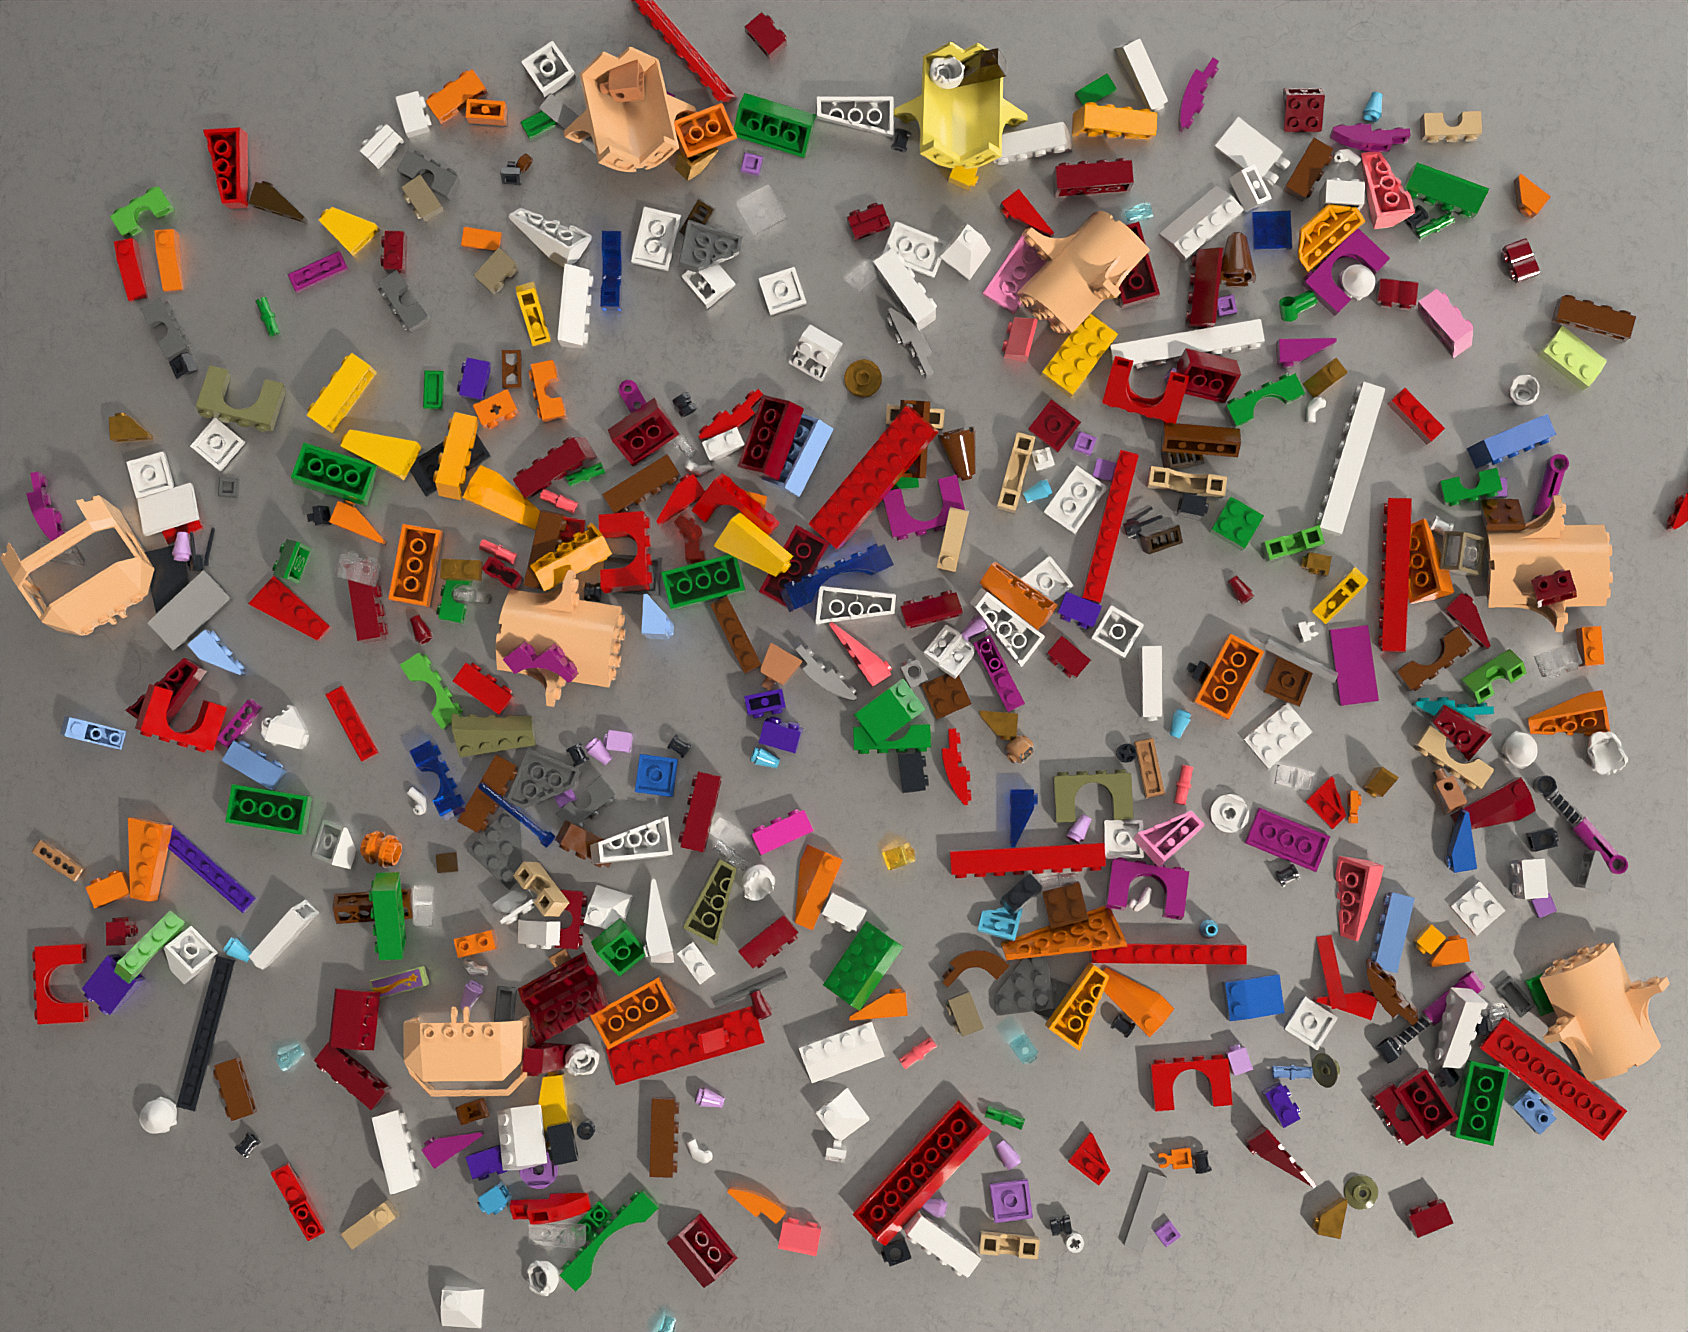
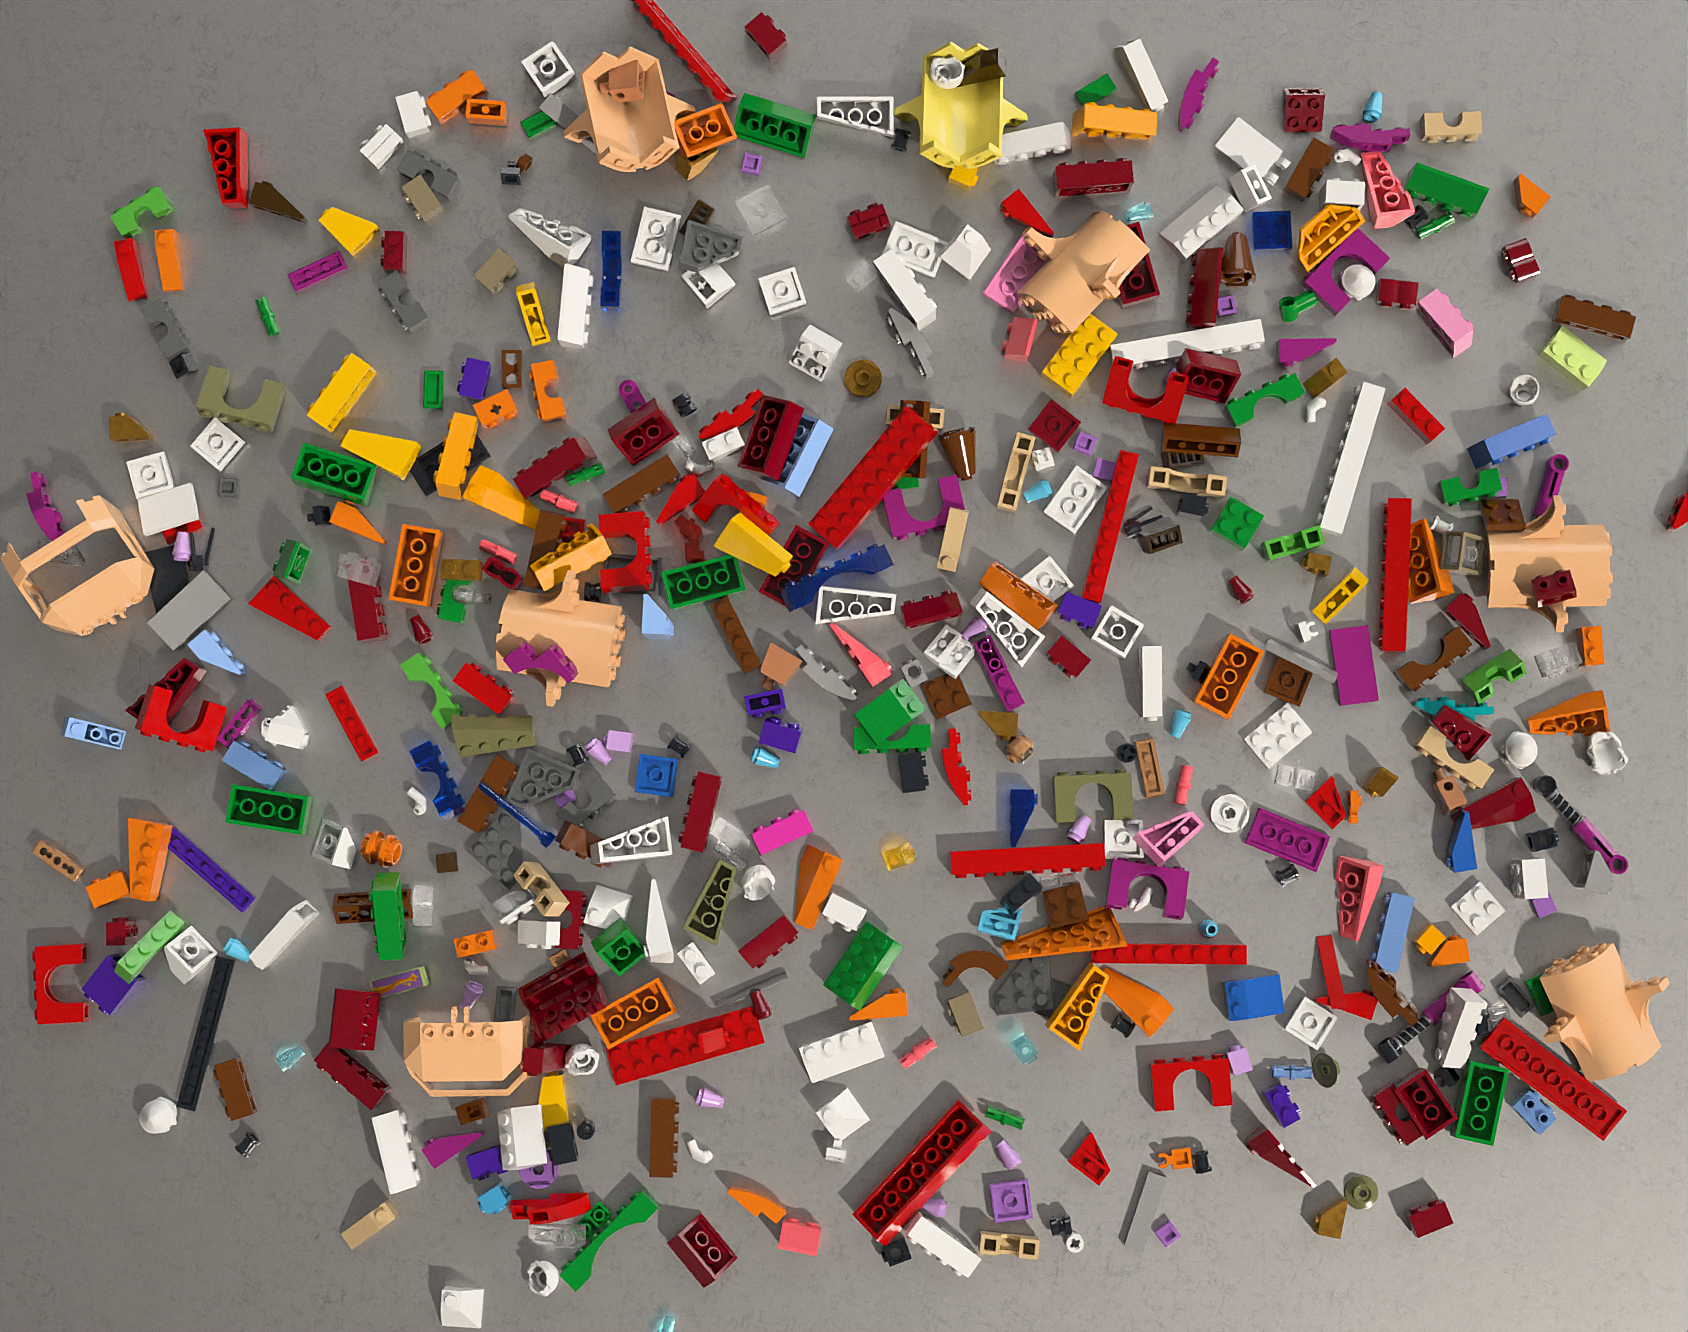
(299, 1201): red slope -> none
(481, 239): orange tile -> none

